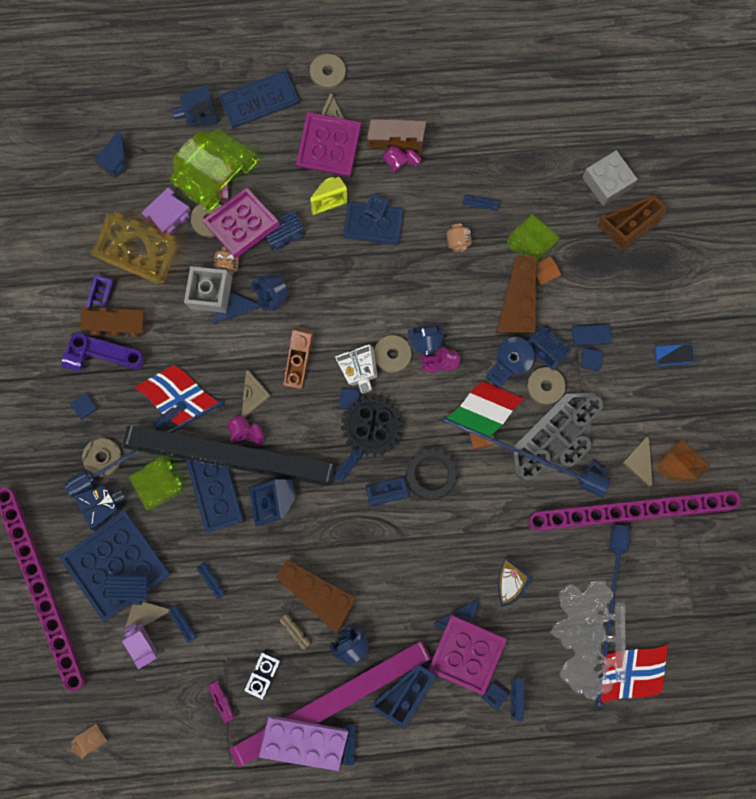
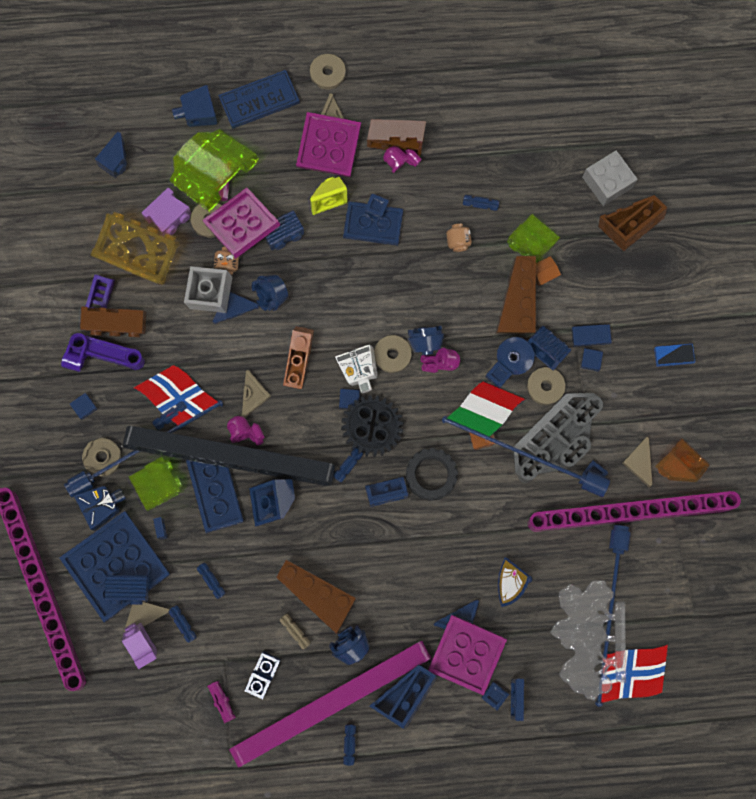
(88, 741): medium nougat bracket -> none
(160, 528): none -> dark blue tile
(198, 108): black tile -> none
(303, 743): medium lavender plate -> none

